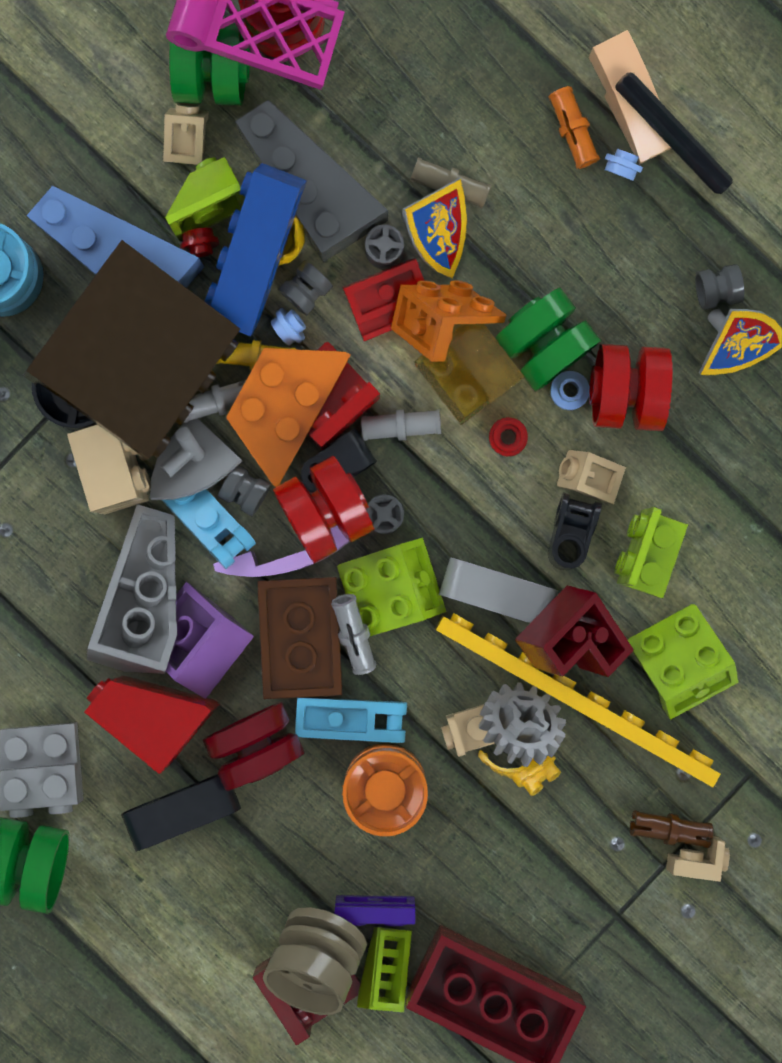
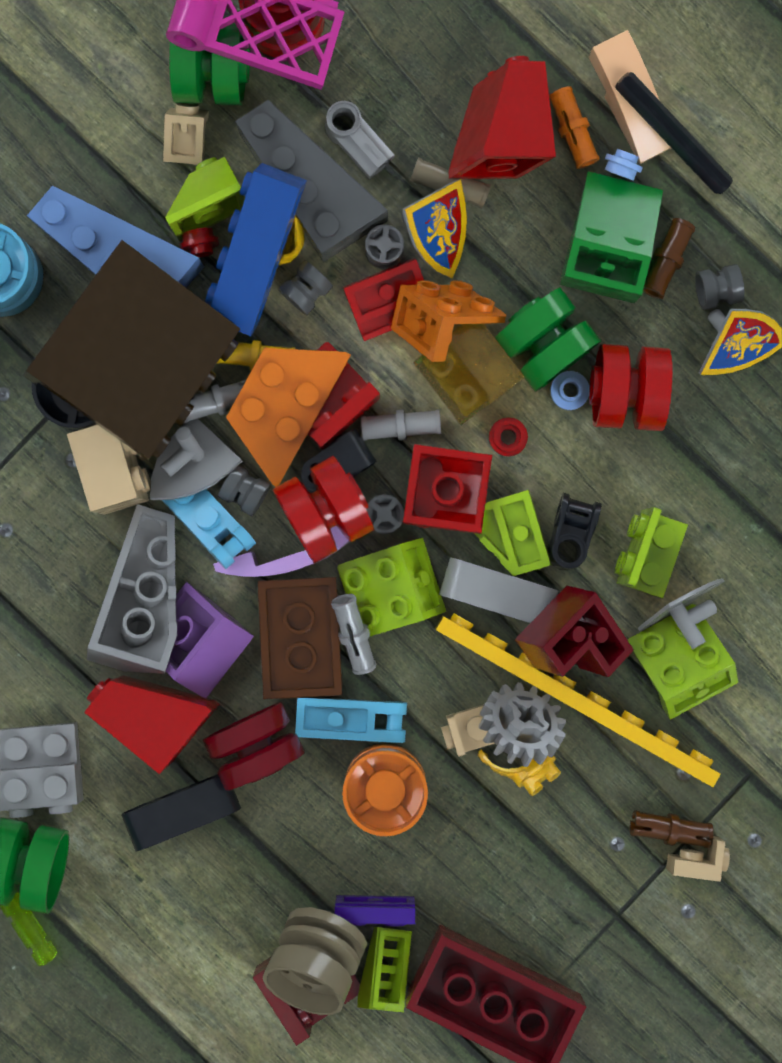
(30, 932): none -> clear neon green axle
(288, 326): light blue plate -> none
(360, 141): none -> light grey piece
(447, 489): none -> red slope
(506, 124): none -> red slope
(514, 533): none -> lime wing
(590, 475): tan bracket -> none
(612, 238): none -> green slope
(668, 258): none -> reddish brown pin
(688, 619): none -> light grey shield

